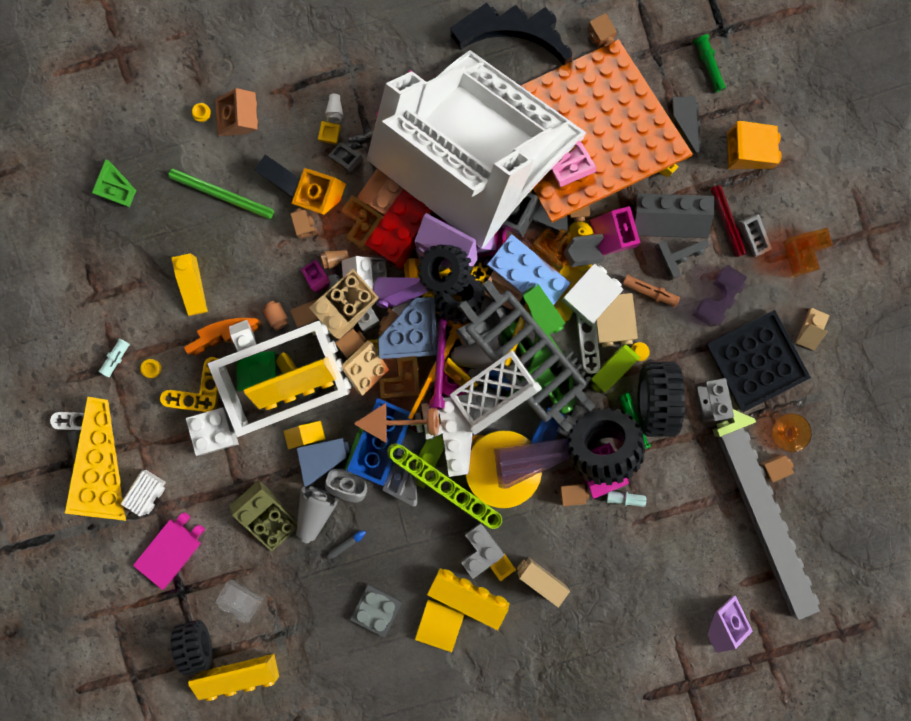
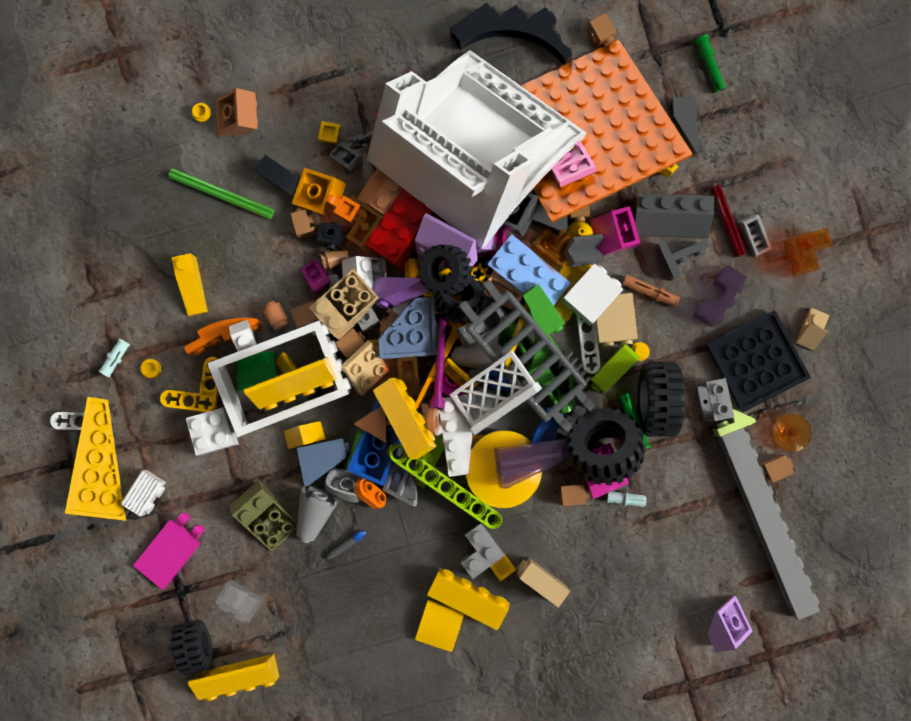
(114, 185): bright green wing -> none
(331, 236): none -> black brick
(334, 109): white cone -> none
(344, 208): none -> orange plate
(370, 493): none -> orange plate
(376, 610): light grey piece -> none
(404, 418): none -> yellow brick
(753, 146): light orange slope -> none

